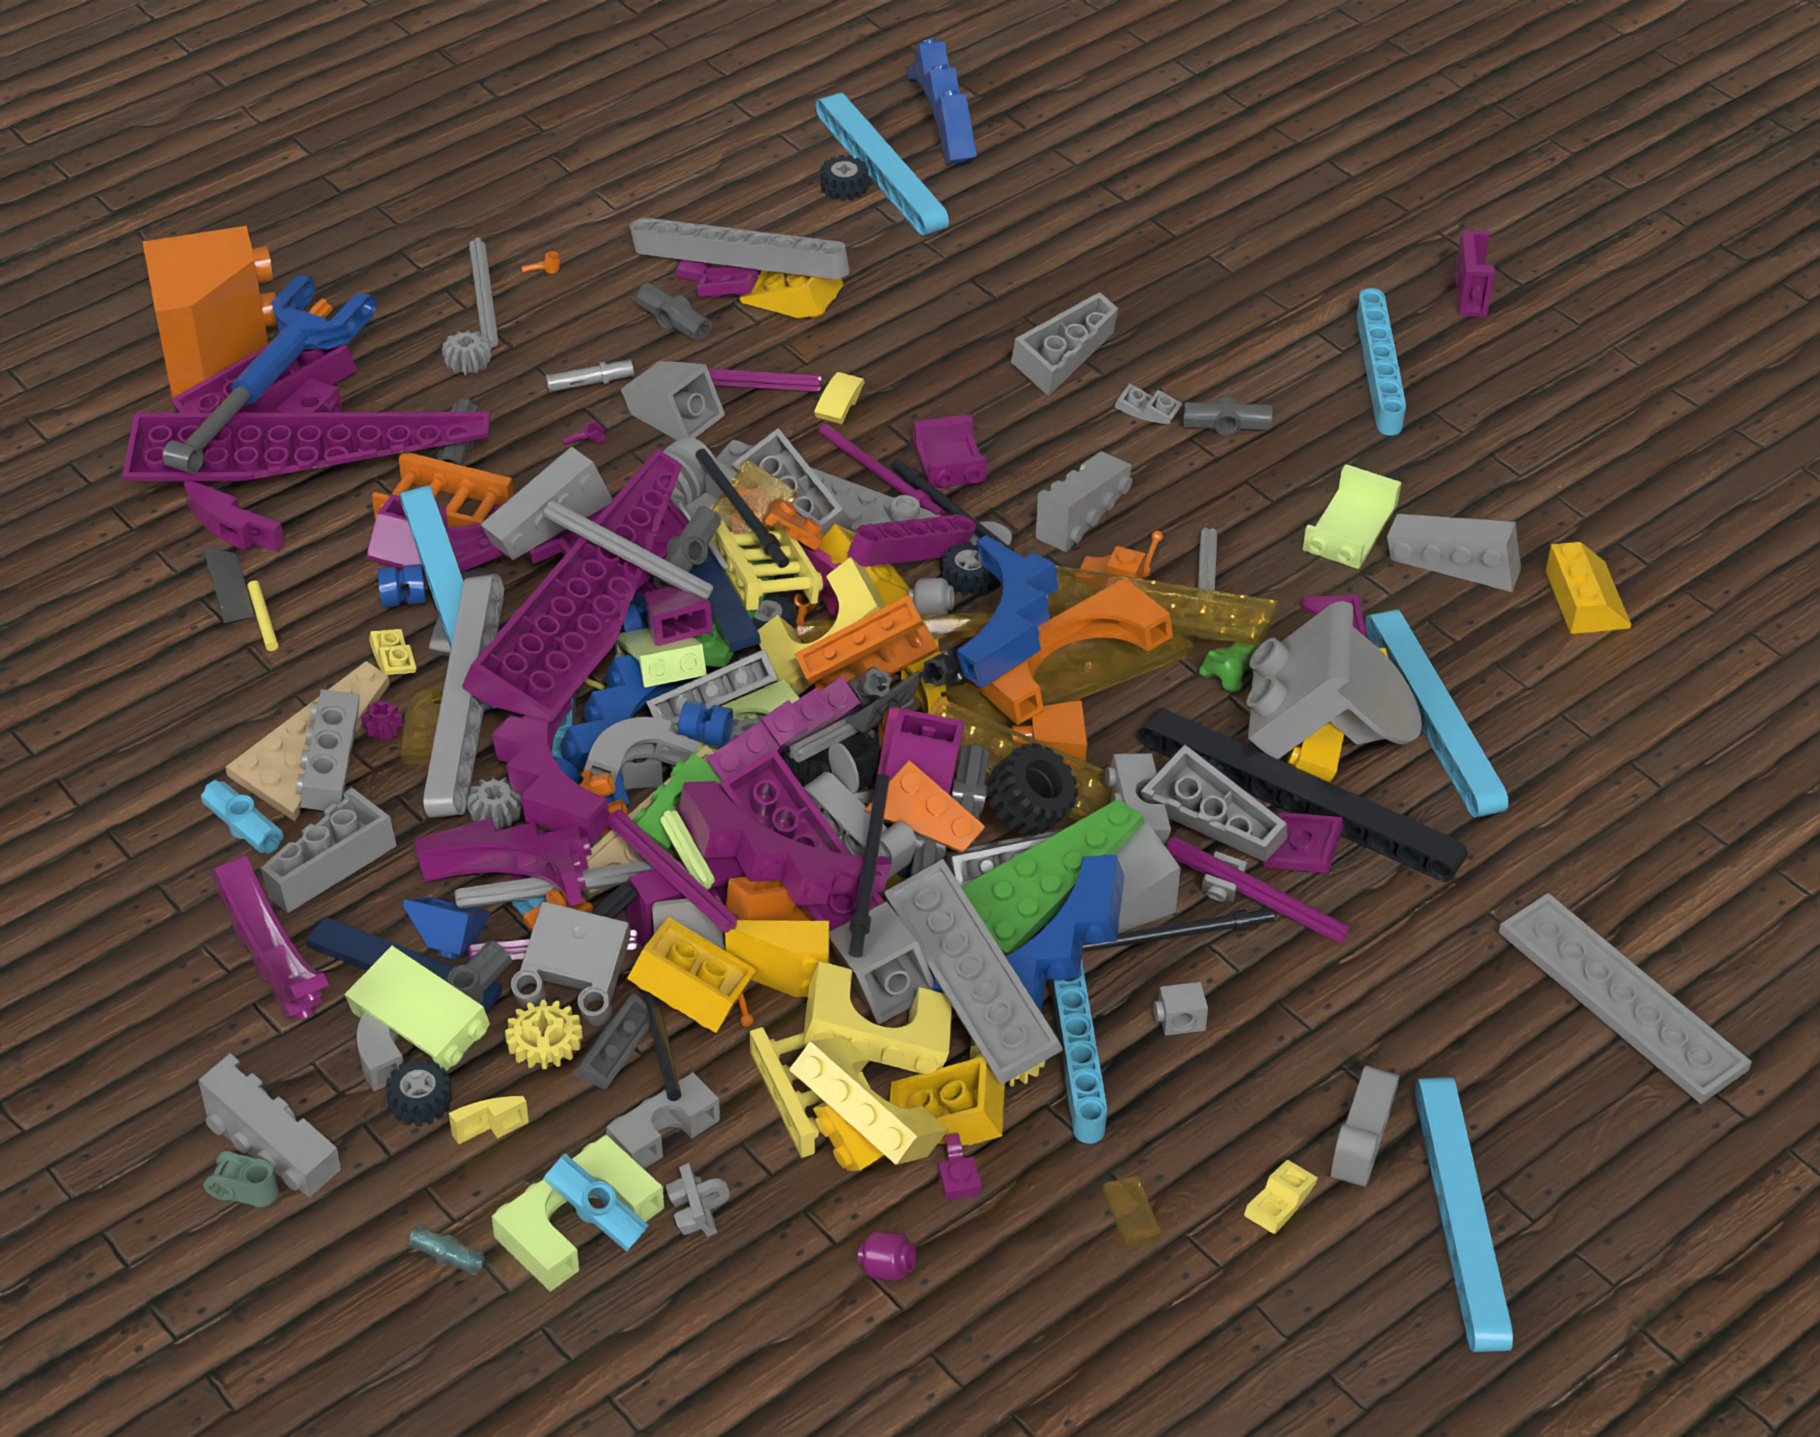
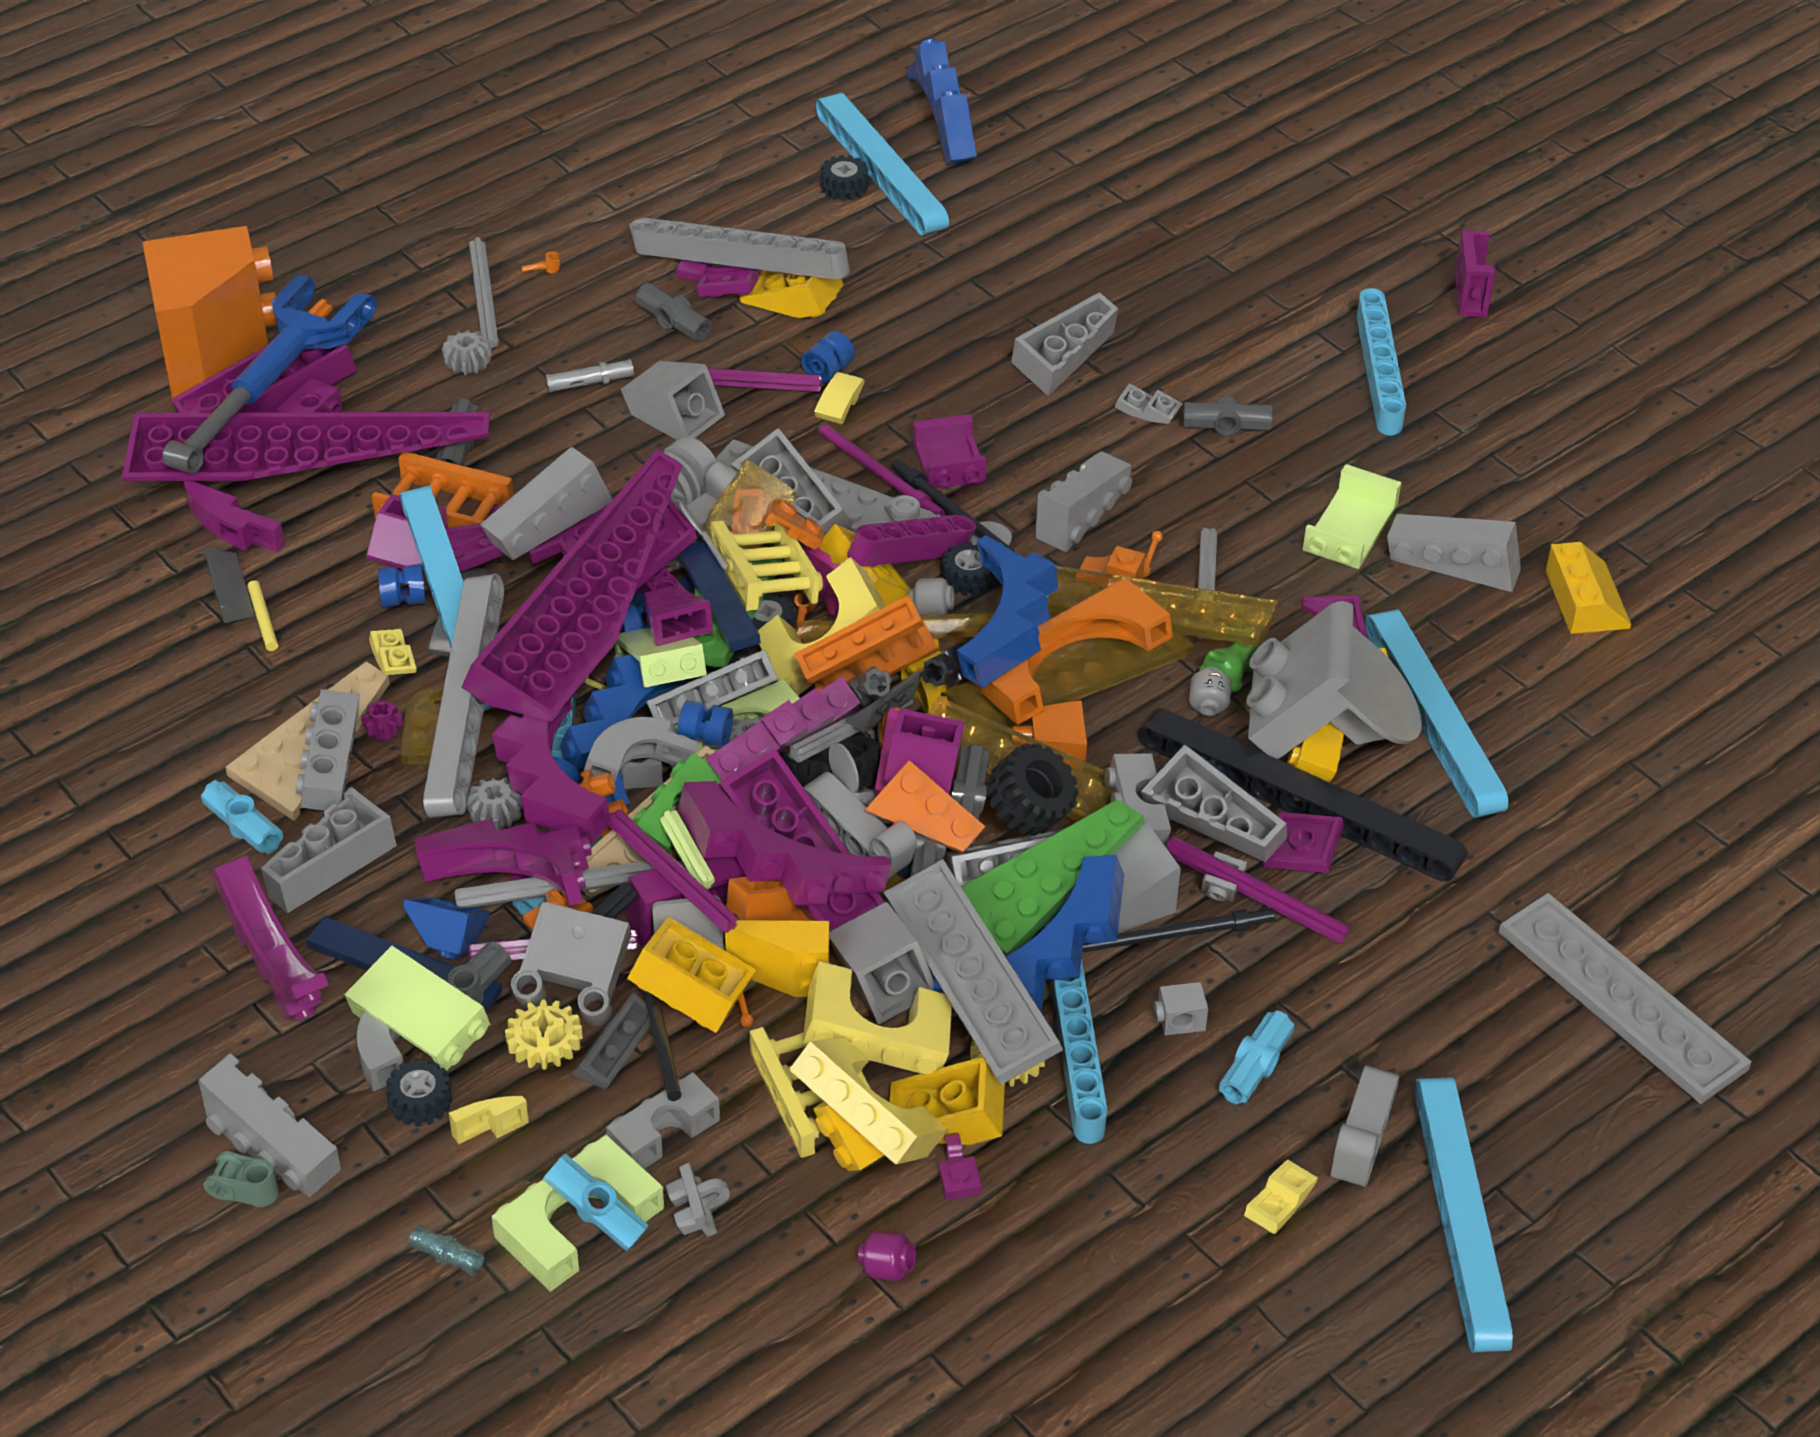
(592, 430): magenta hand -> none
(627, 550): light grey axle -> none
(691, 545): dark grey piece -> none
(767, 540): black bar -> none
(828, 356): none -> blue wheel
(860, 920): black bar -> none
(1131, 1212): clear yellow tile -> none
(1210, 690): none -> light grey head
(1256, 1057): none -> medium azure piece

